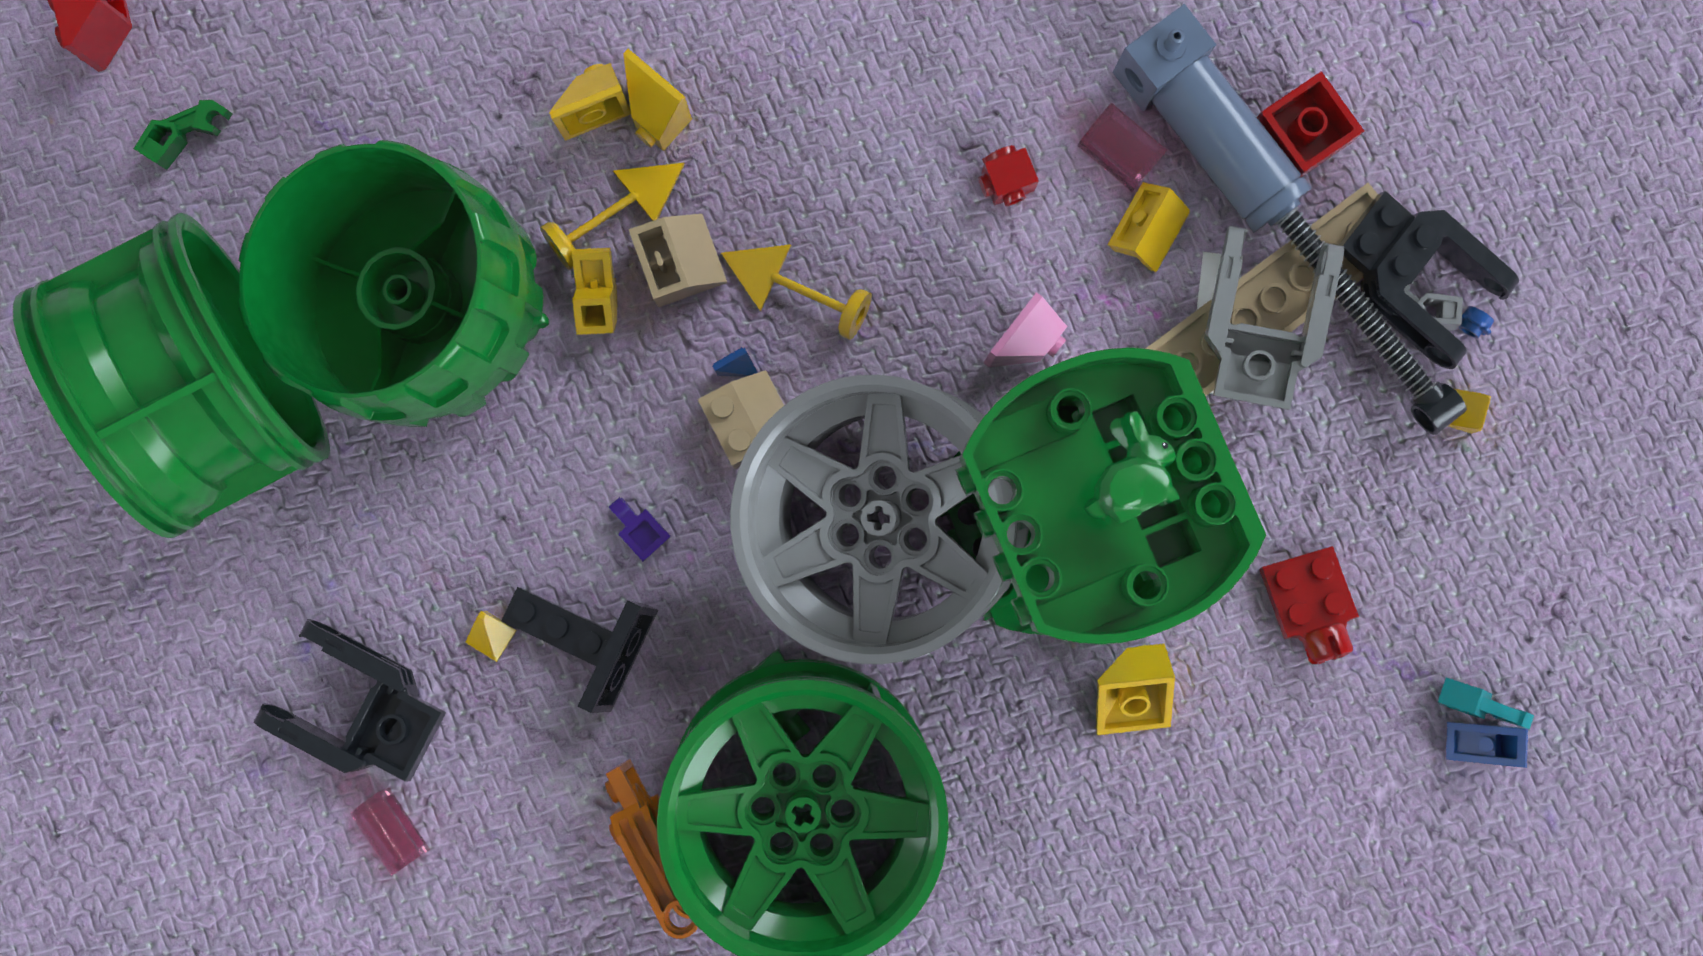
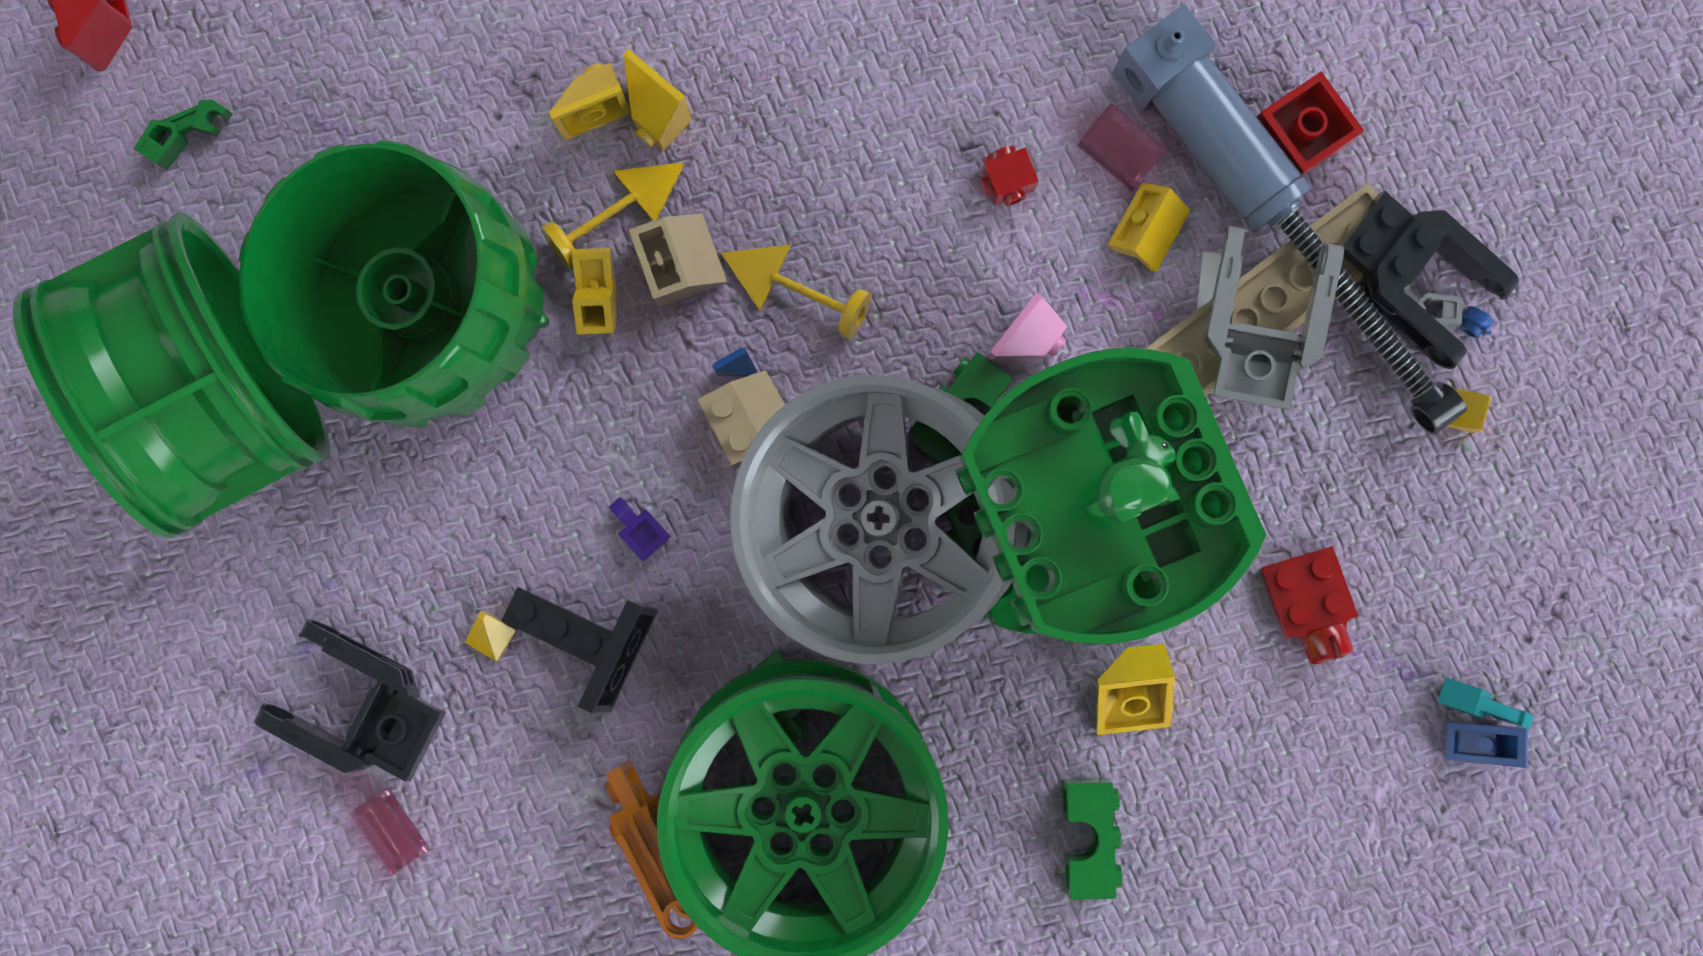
(976, 383): none -> green arch
(1093, 871): none -> green arch

